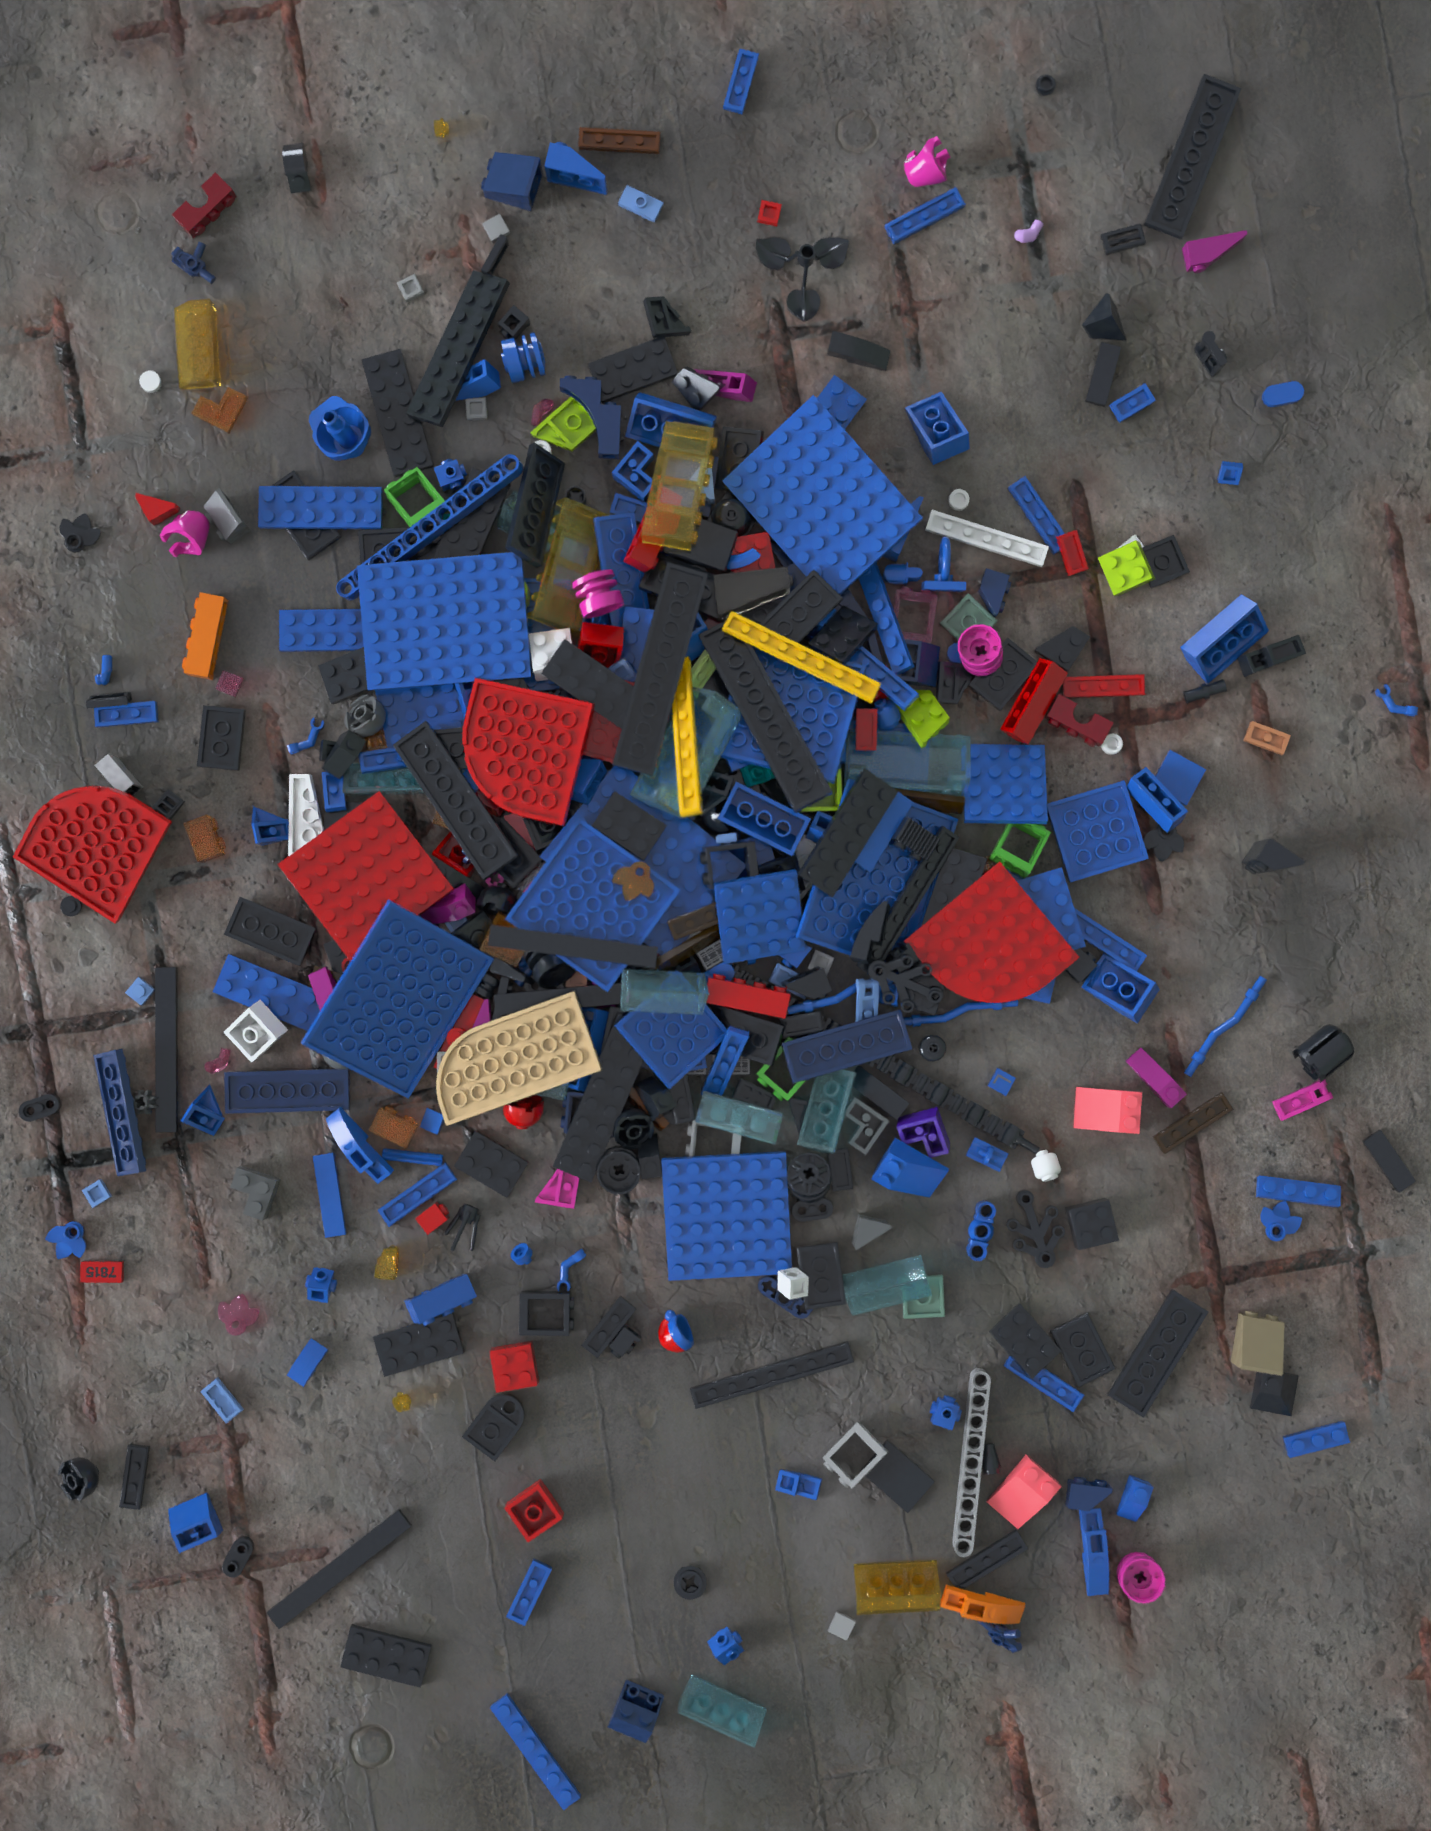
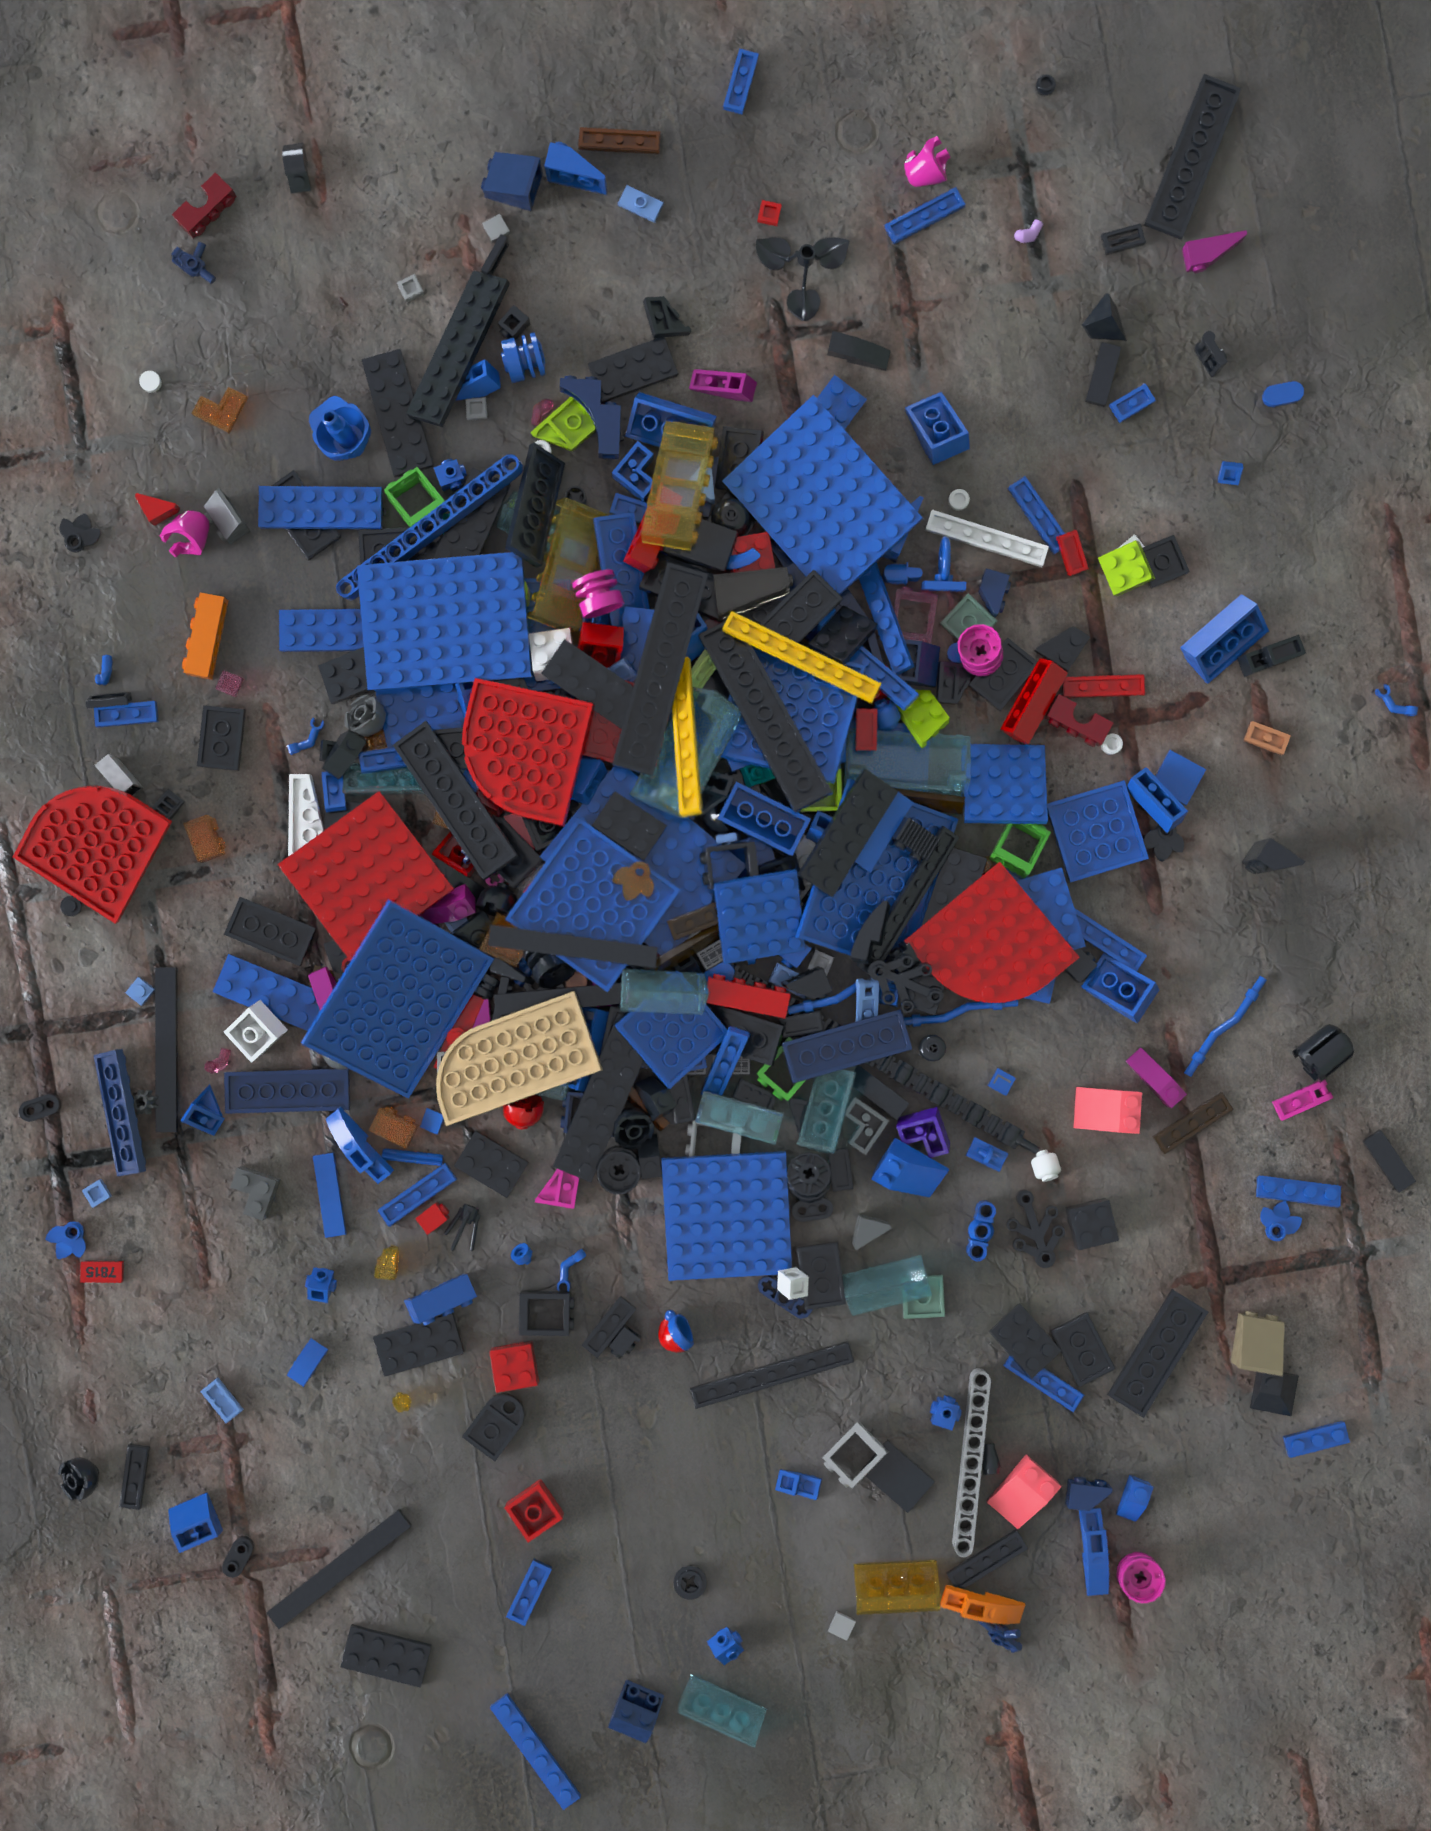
(197, 344): clear yellow slope -> none
(237, 1311): clear pink plate -> none
(268, 827): blue slope -> none
(441, 128): clear yellow plate -> none
(696, 387): black wing -> none
(1205, 691): black pin -> none

